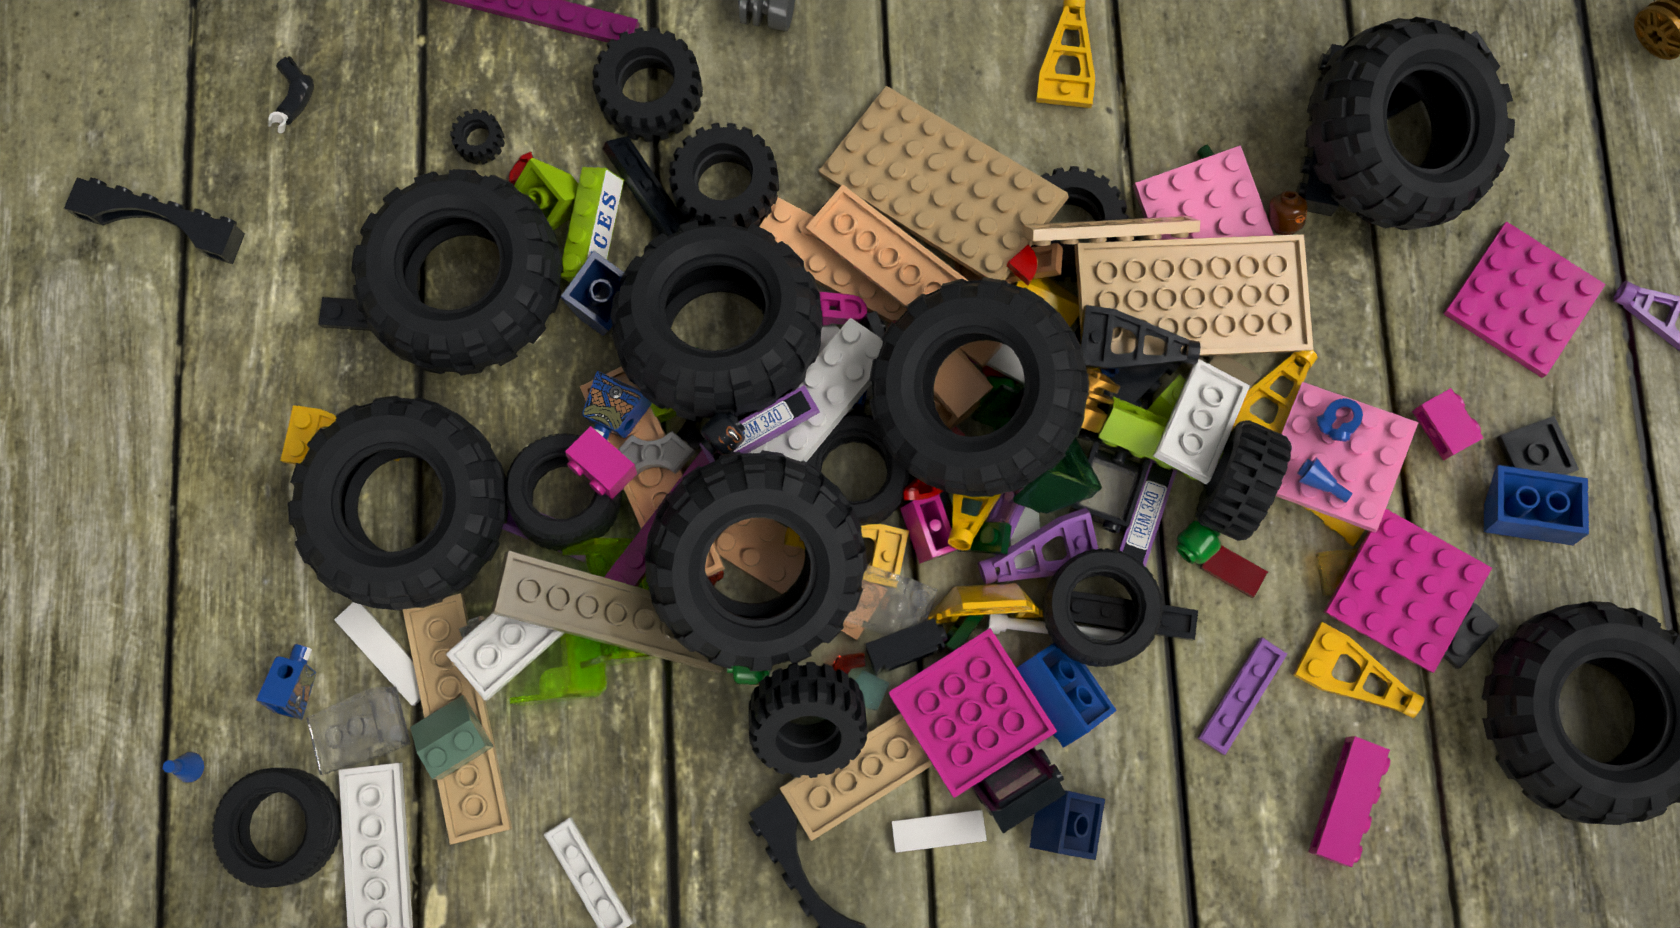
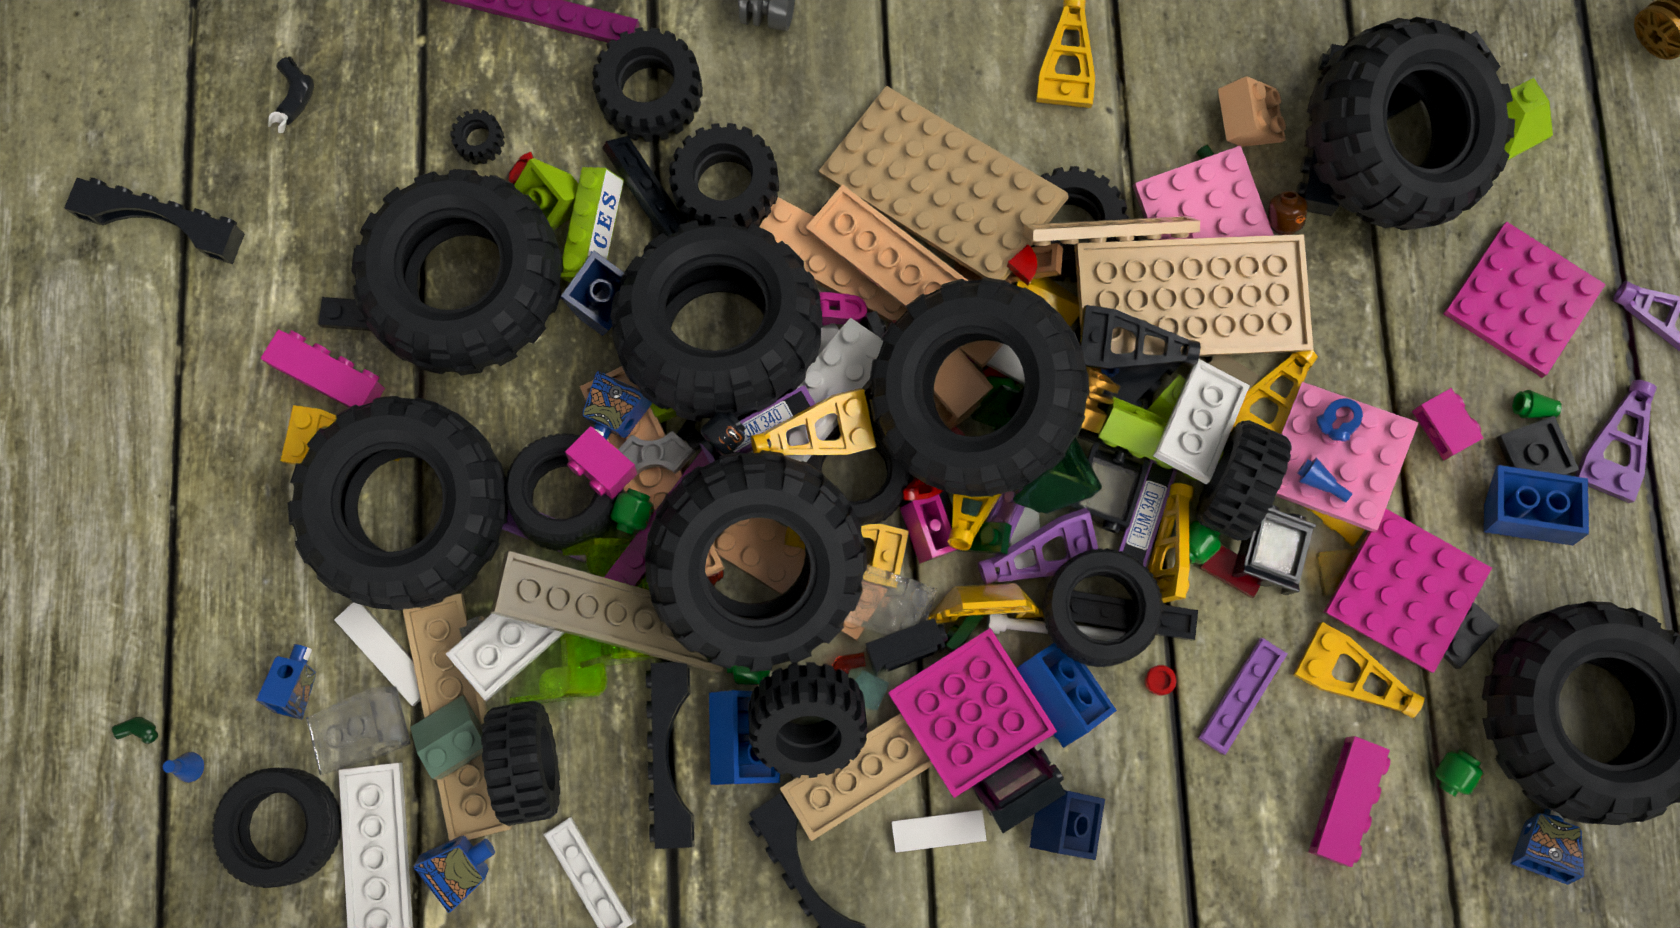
(137, 726): none -> dark green arm
(320, 371): none -> dark pink brick
(454, 869): none -> torso
(520, 763): none -> black tyre
(632, 511): none -> green head
(672, 818): none -> black arch
(730, 749): none -> blue slope
(852, 421): none -> yellow plate
(1160, 680): none -> red tile
(1173, 581): none -> yellow plate
(1251, 113): none -> light nougat slope
(1276, 551): none -> black window
(1459, 773): none -> green head
(1531, 116): none -> lime slope
(1534, 405): none -> green cone
(1550, 848): none -> torso
(1607, 475): none -> medium lavender plate

